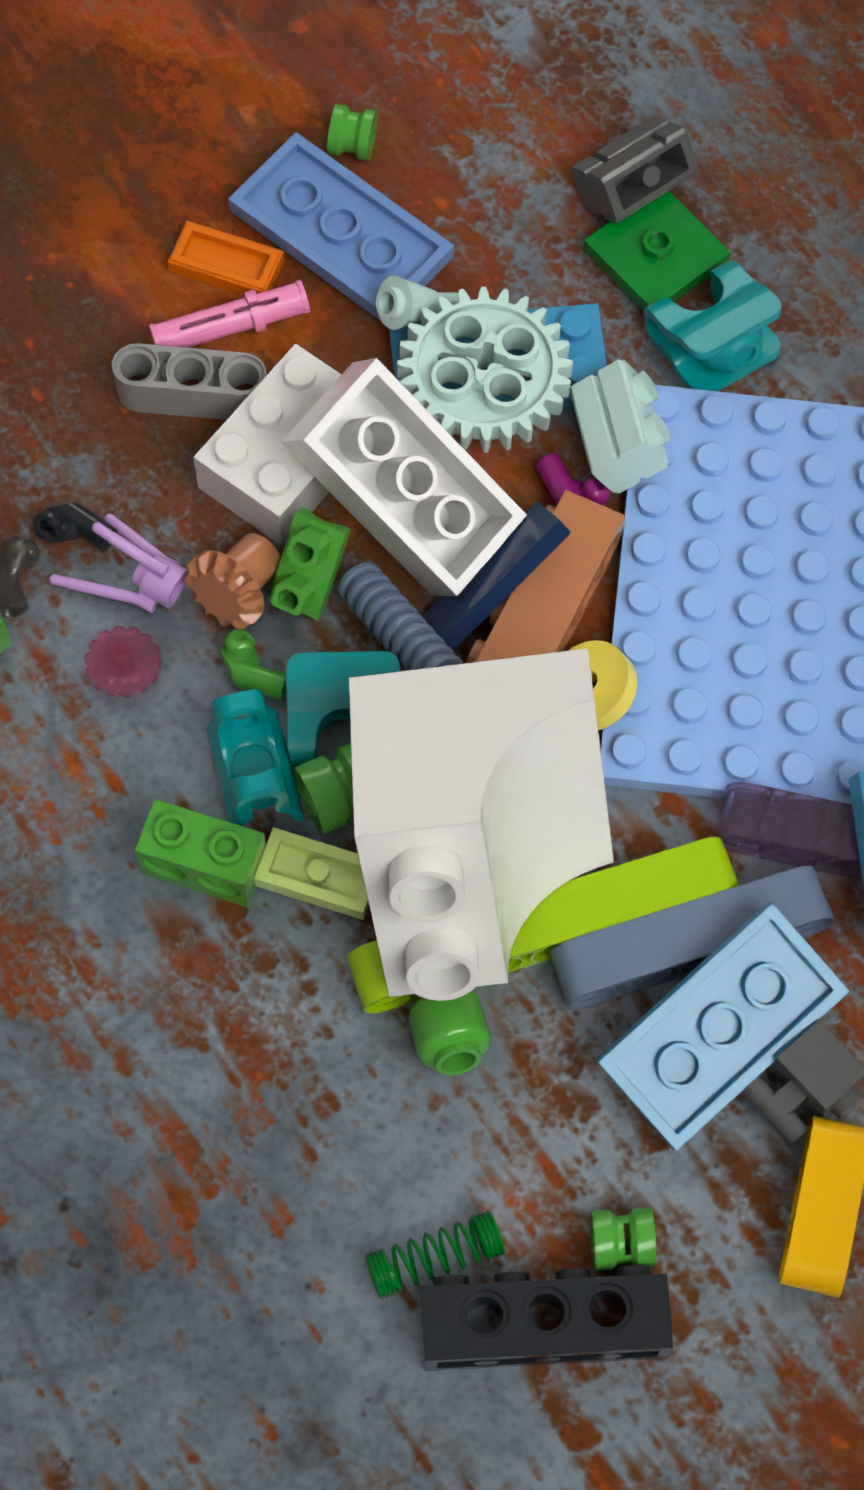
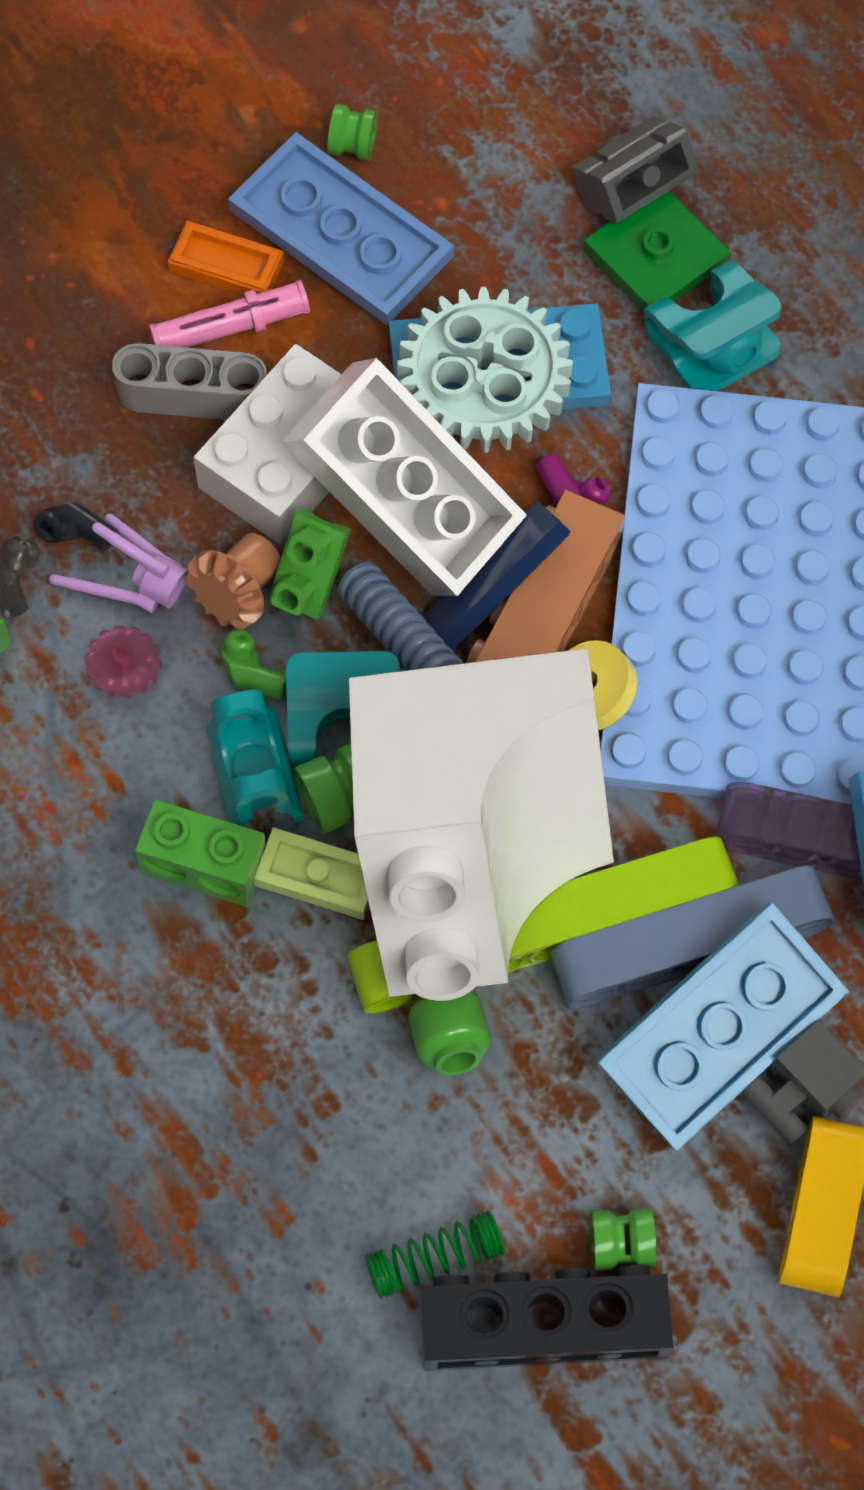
(402, 300): light aqua cone -> none
(620, 426): light aqua brick -> none

